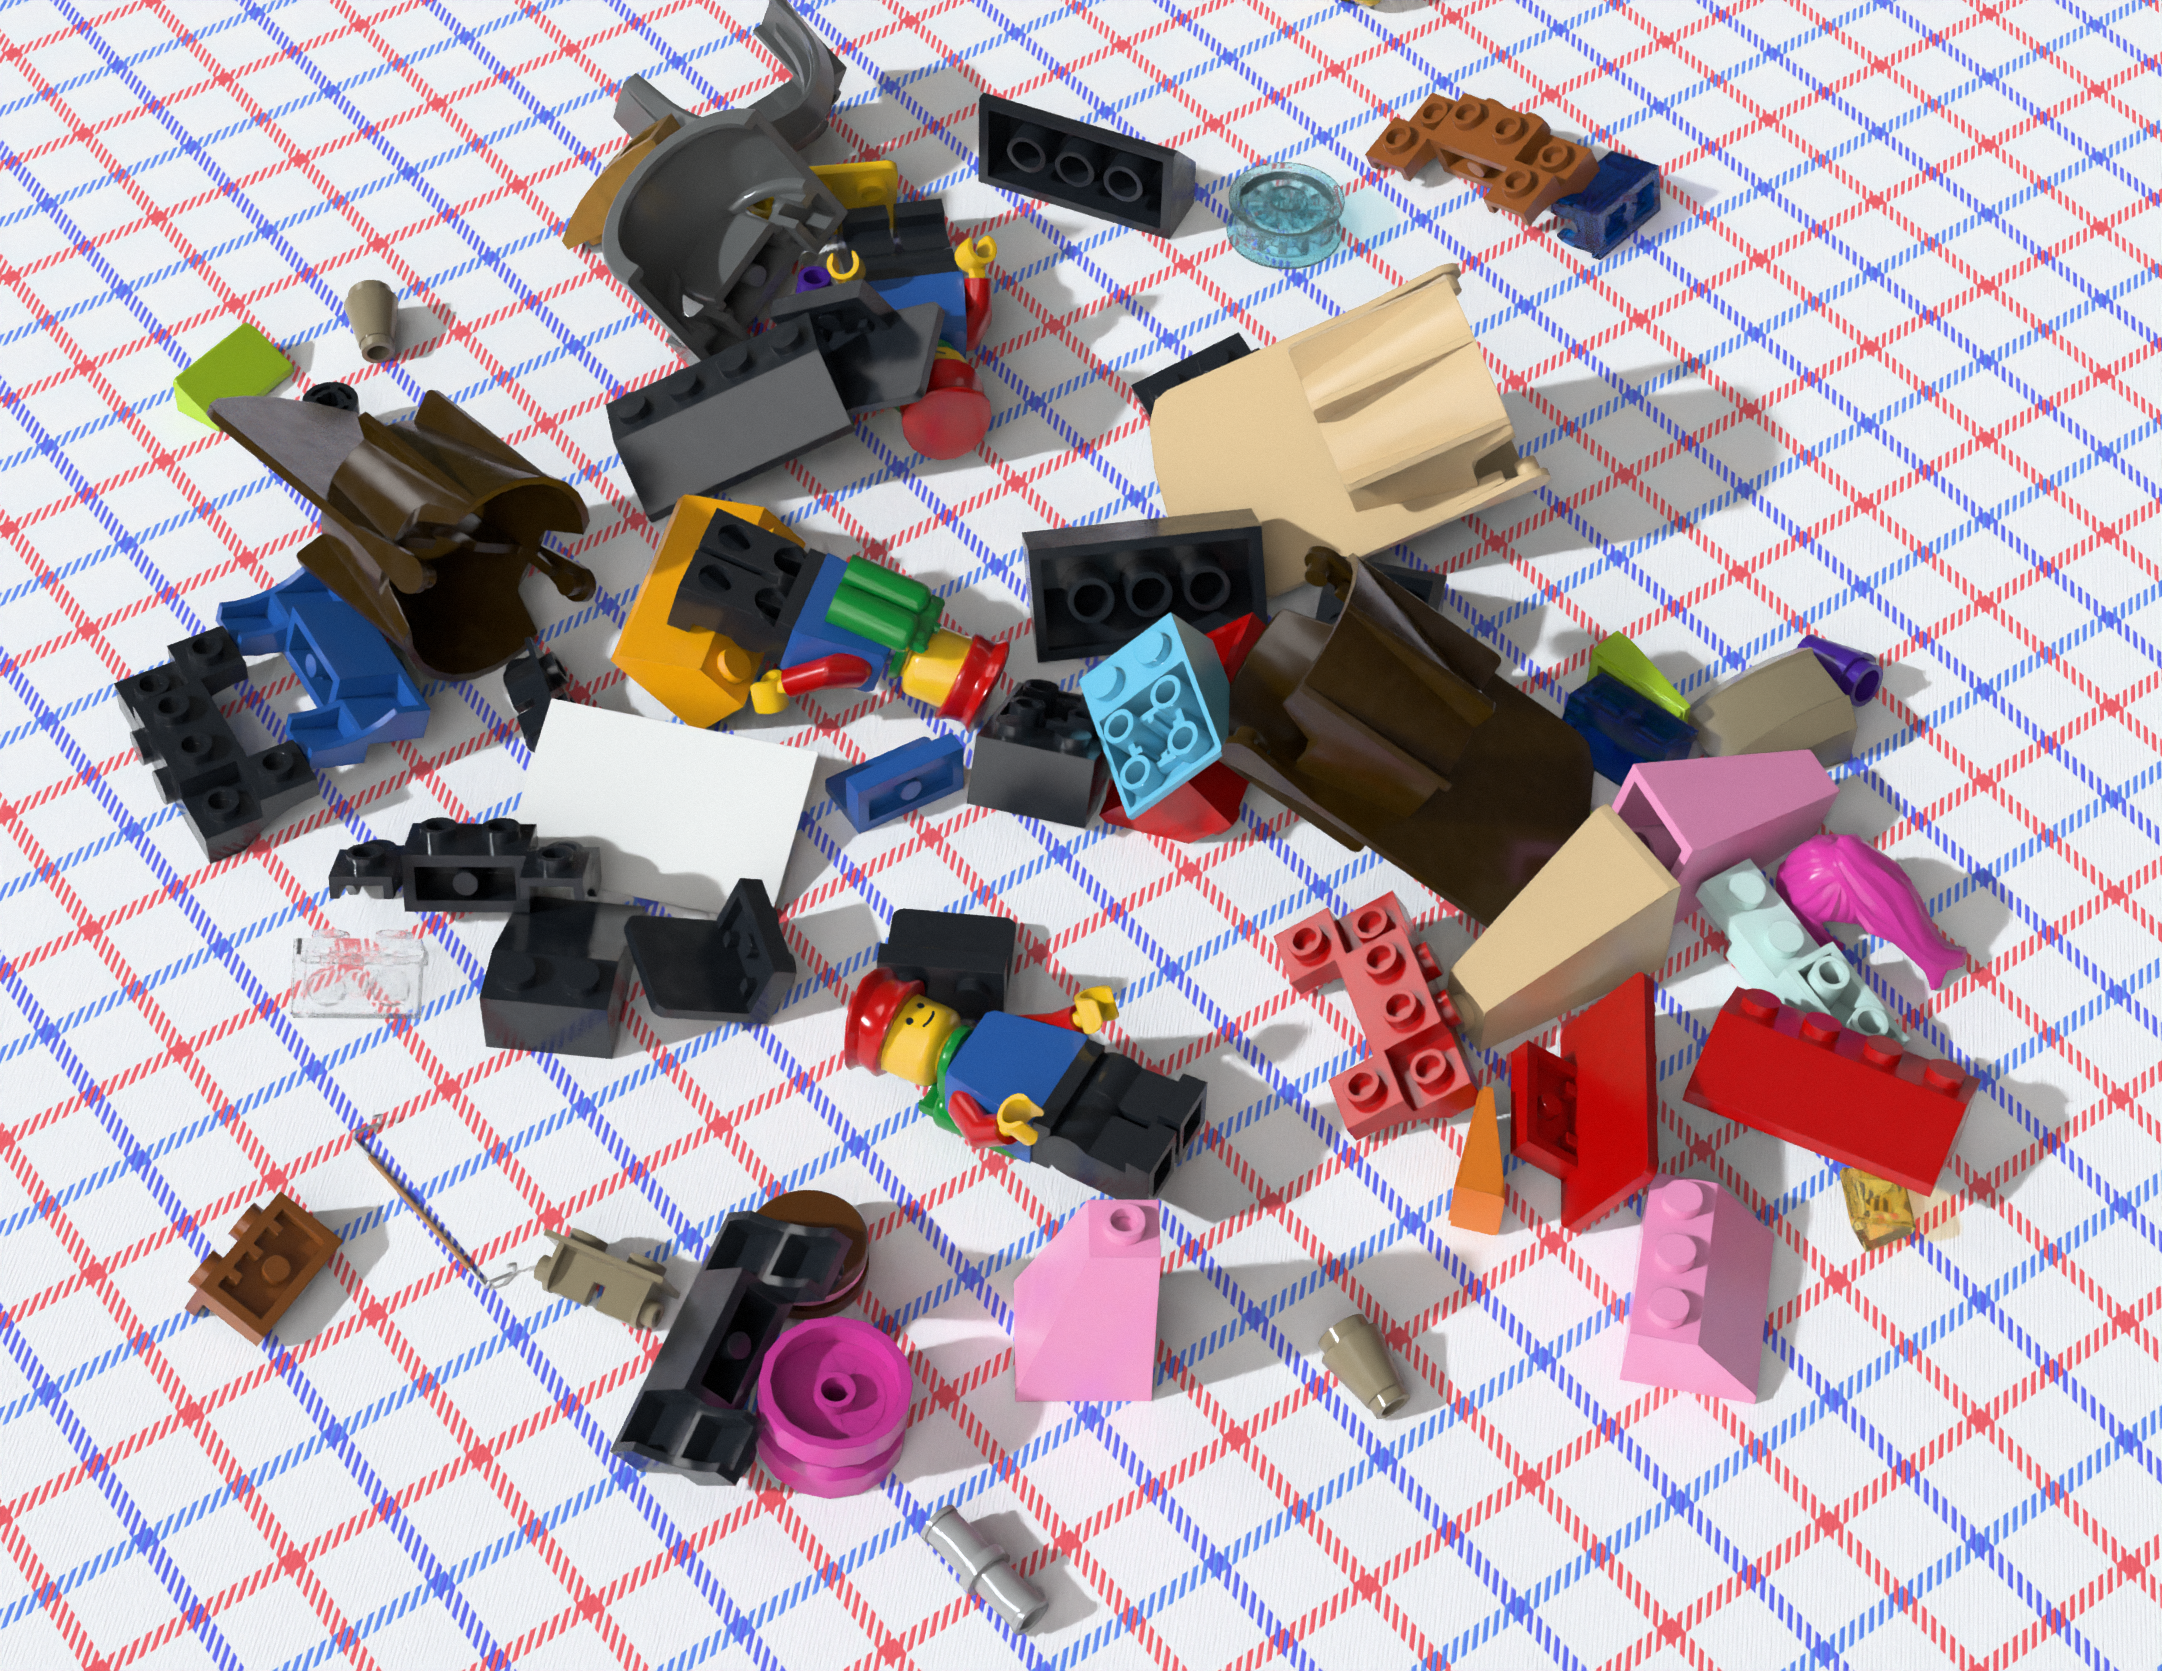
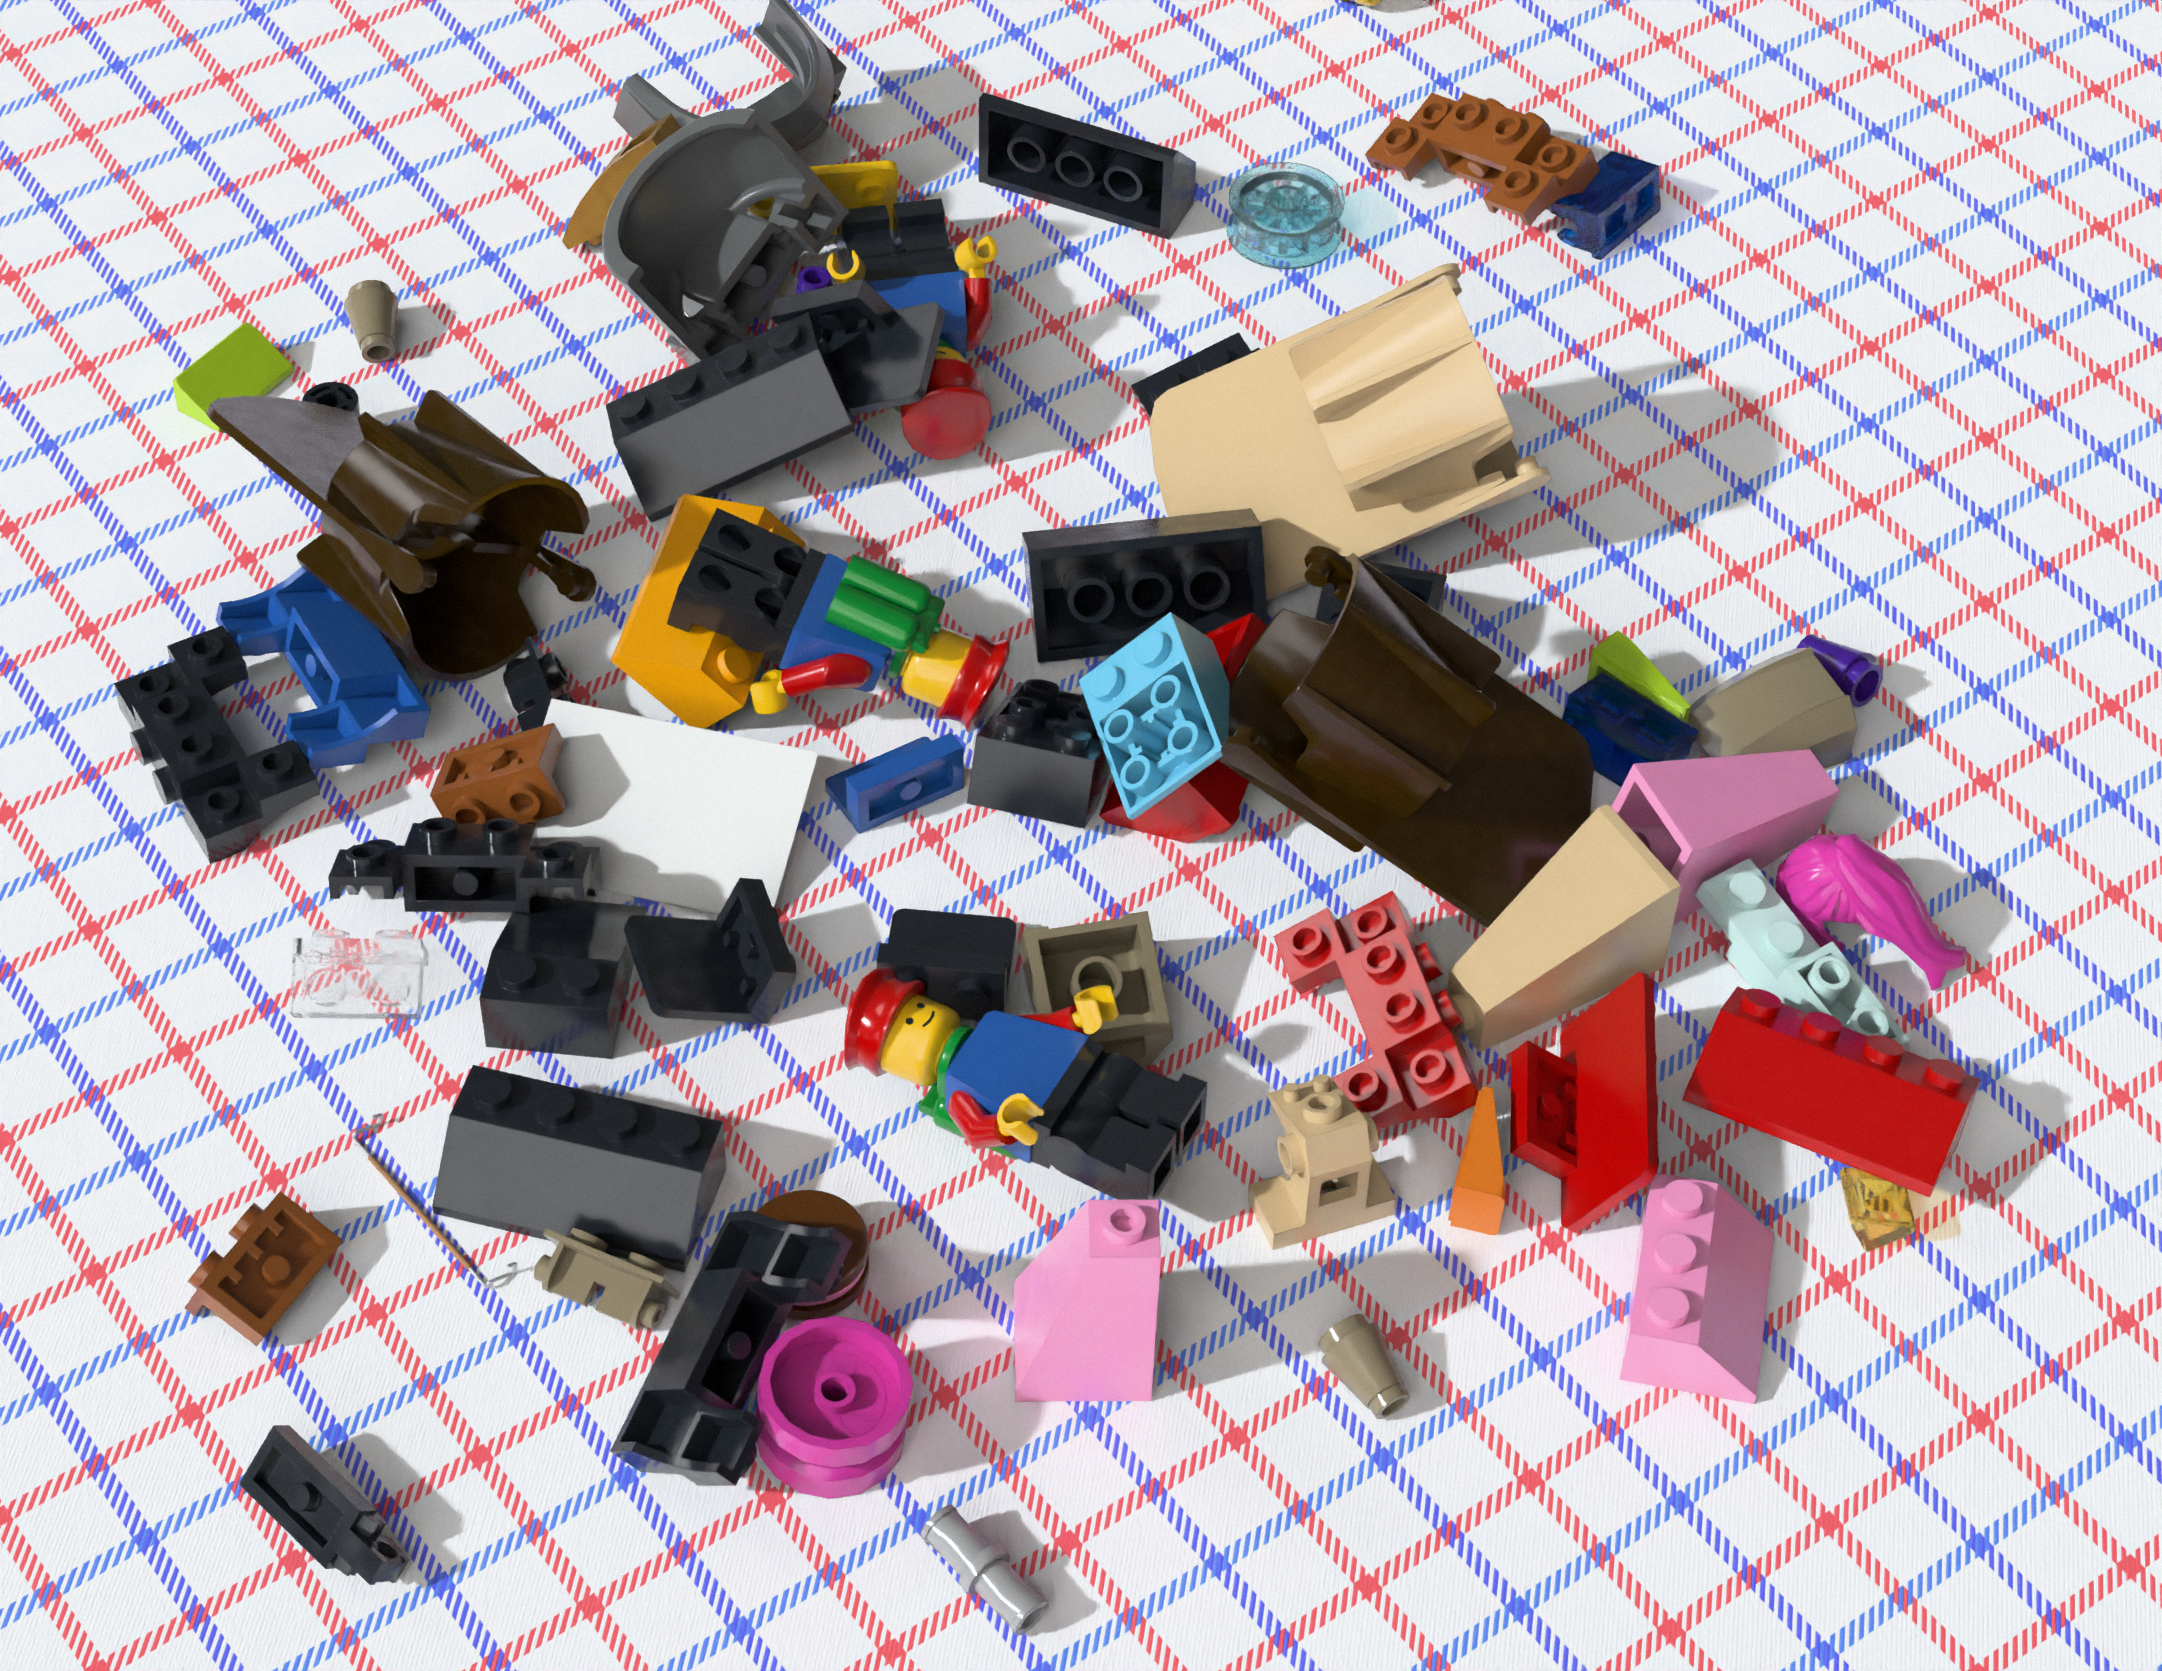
(321, 1508): none -> black hinge
(502, 779): none -> dark orange bracket
(570, 1158): none -> slope
(1096, 954): none -> dark tan slope
(1323, 1148): none -> tan tile

